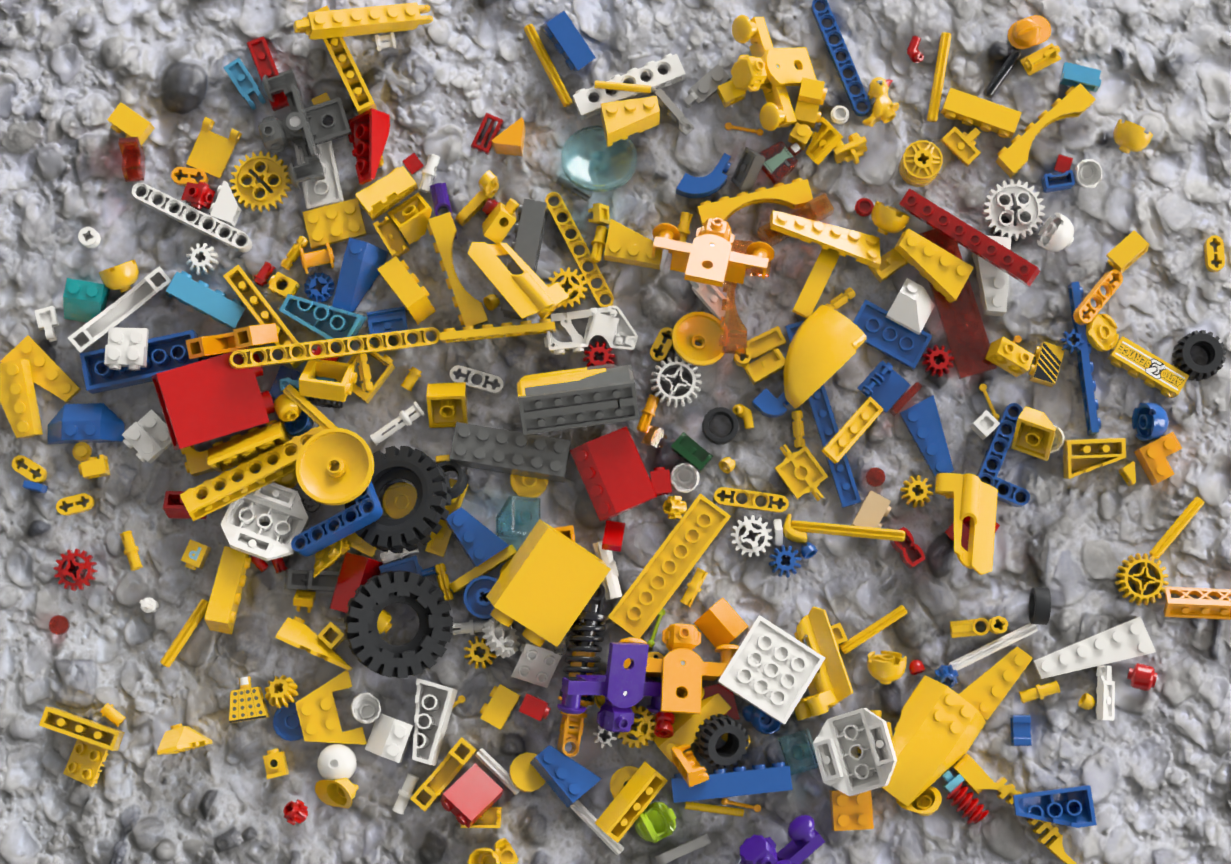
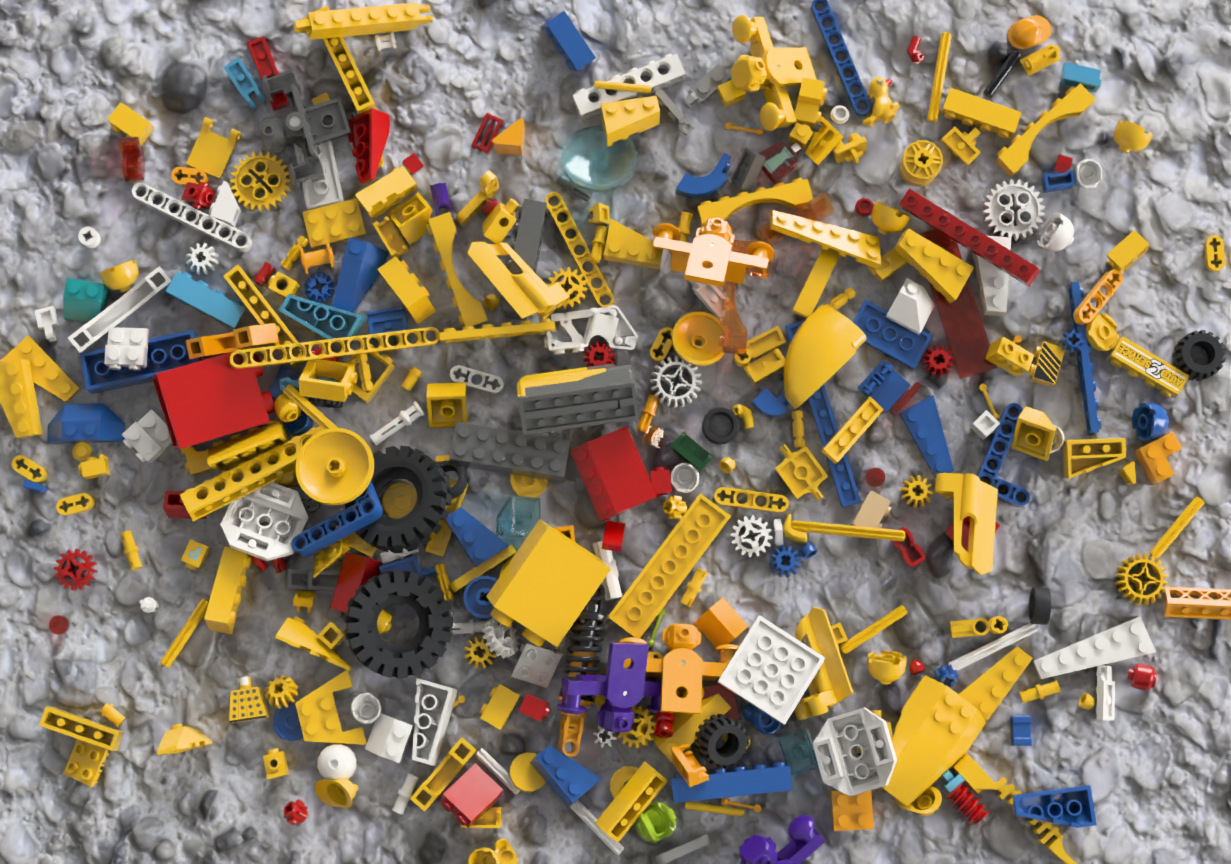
(429, 173): white pin -> none
(548, 65): yellow axle -> none

